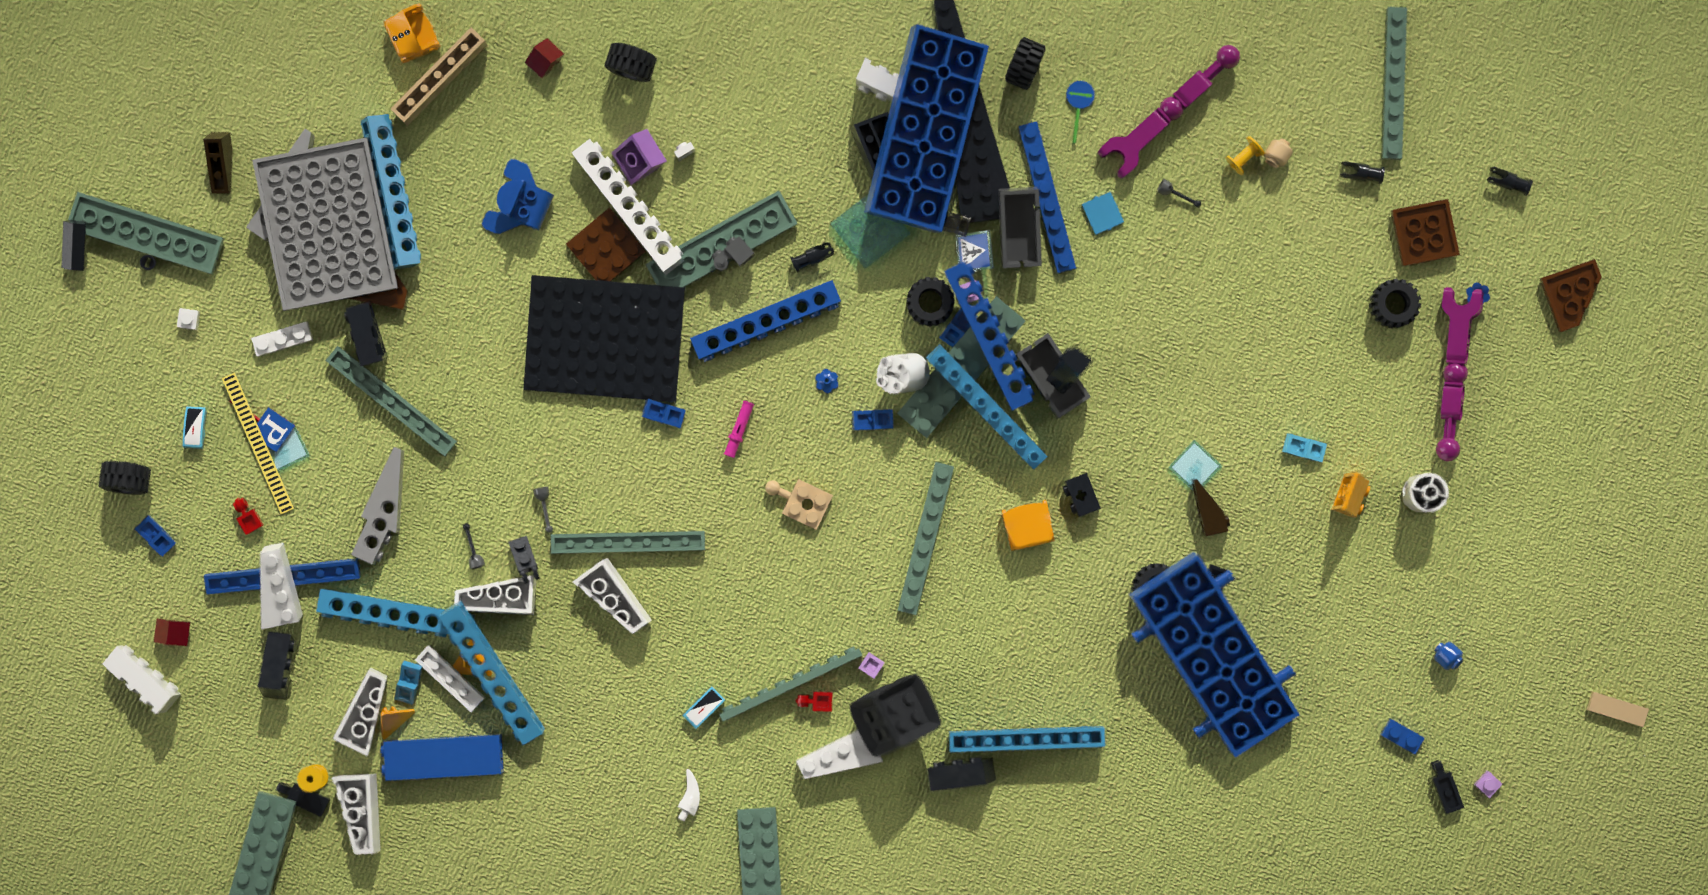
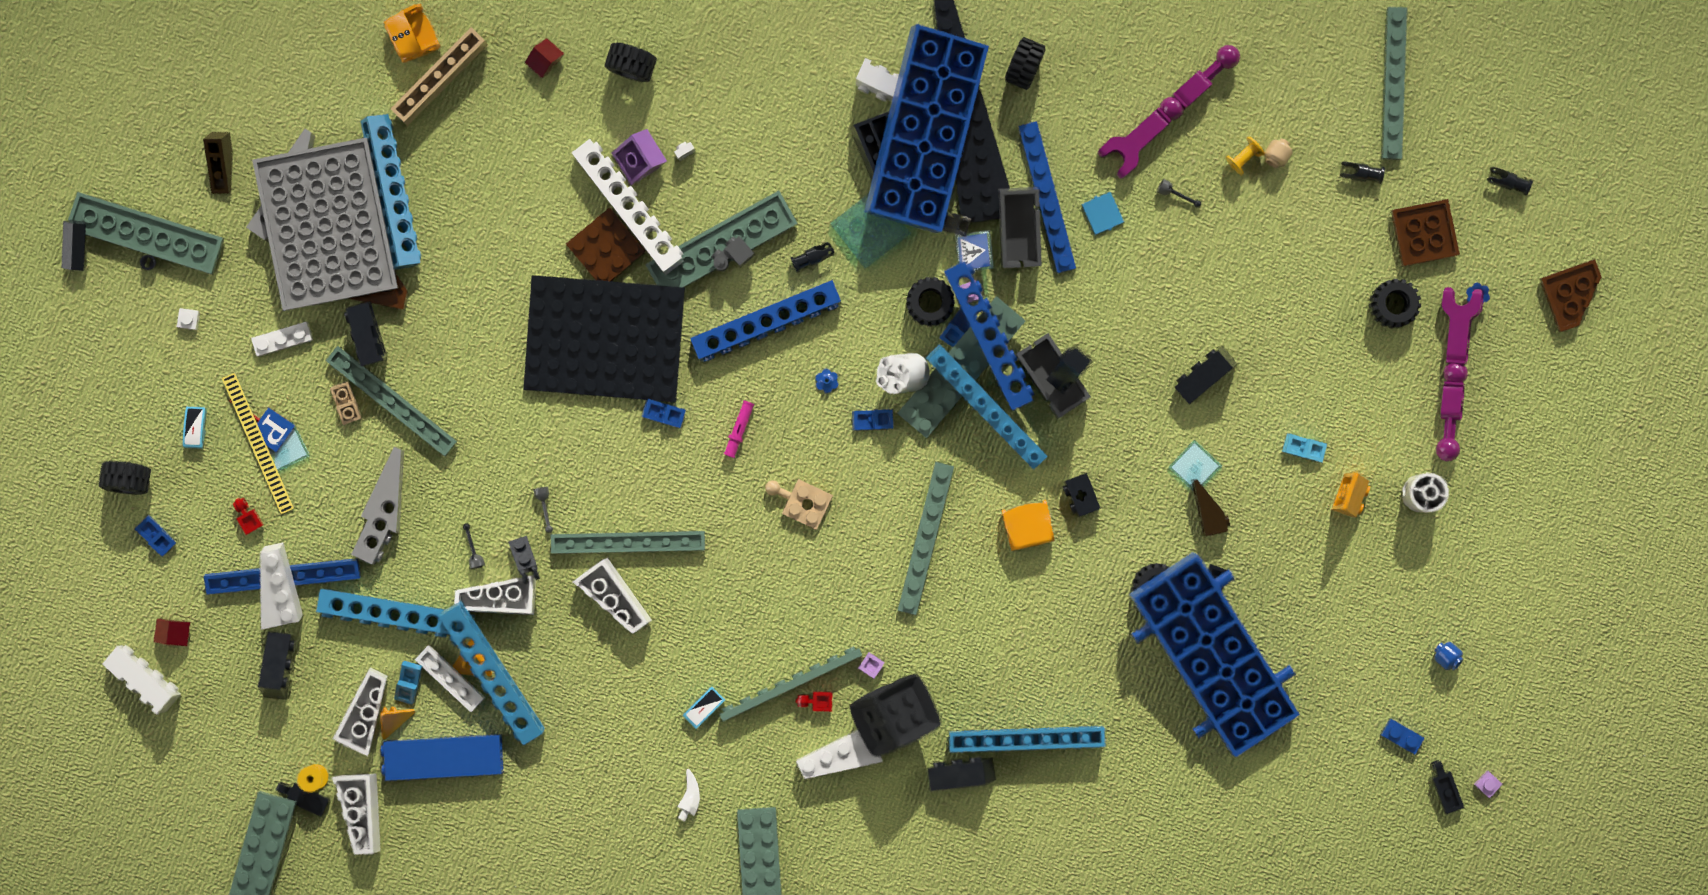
(345, 402): none -> tan slope
(519, 201): blue piece -> none
(1079, 95): blue piece -> none
(1205, 374): none -> black wedge
(1617, 709): tan tile -> none

